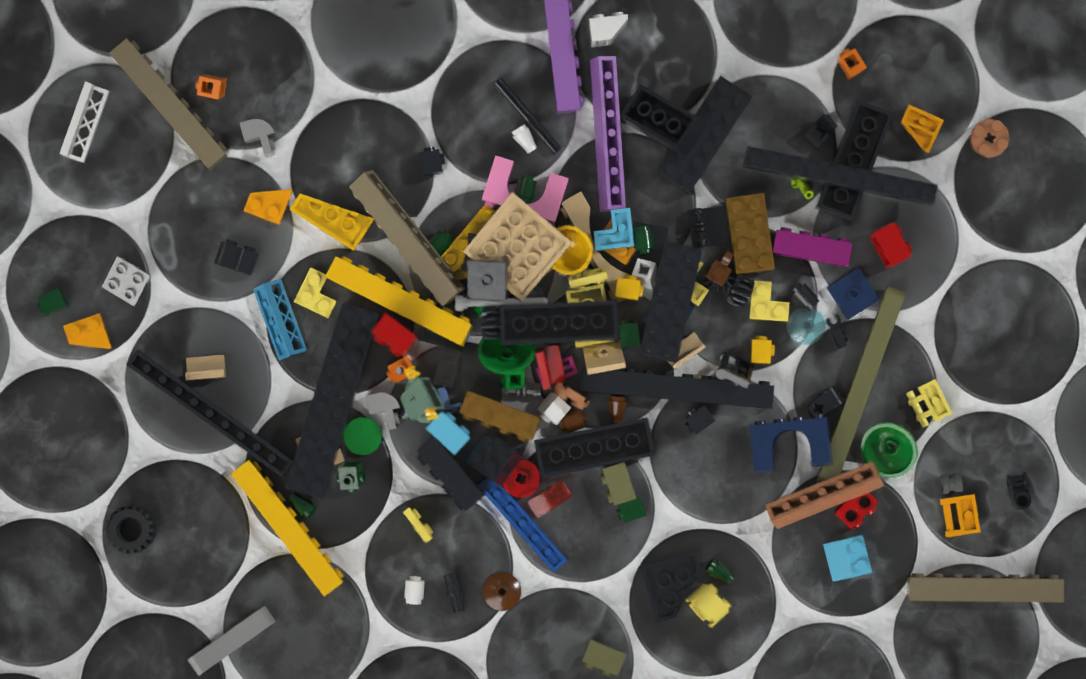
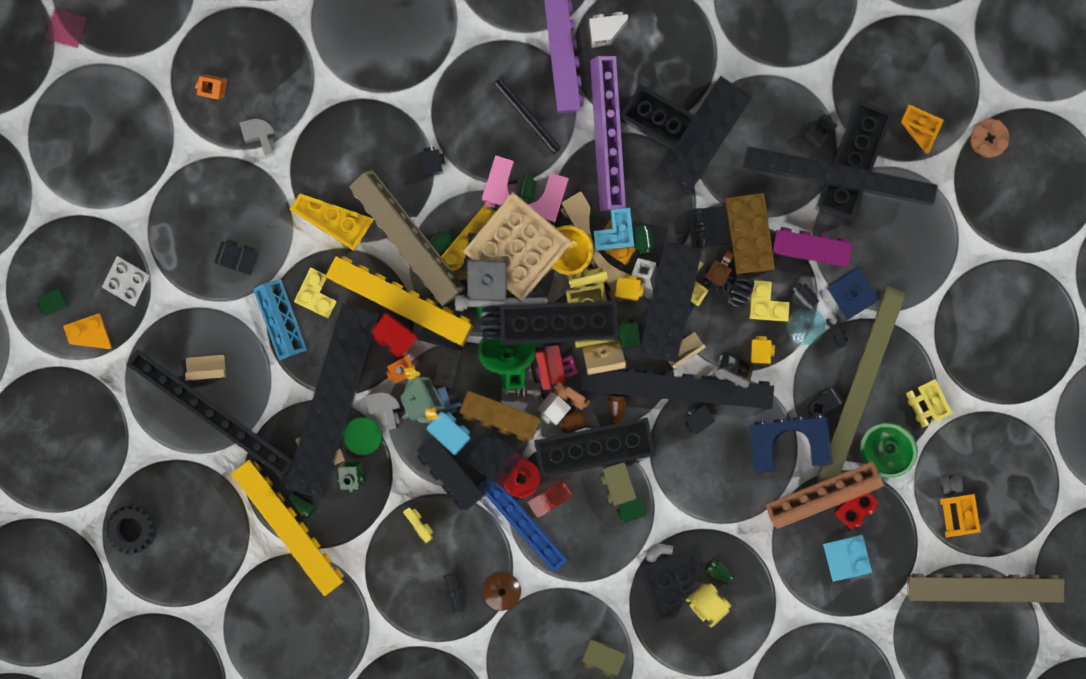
(65, 28): none -> clear pink piece
(77, 120): white fence -> none
(168, 104): dark tan brick -> none
(231, 640): light grey beam -> none
(268, 204): light orange wing -> none
(414, 590): white brick -> none
(524, 138): white cone -> none
(658, 549): none -> light grey arm
(803, 186): lime arm -> none
(858, 64): orange brick -> none
(891, 245): red brick -> none
(1019, 489): black piece -> none

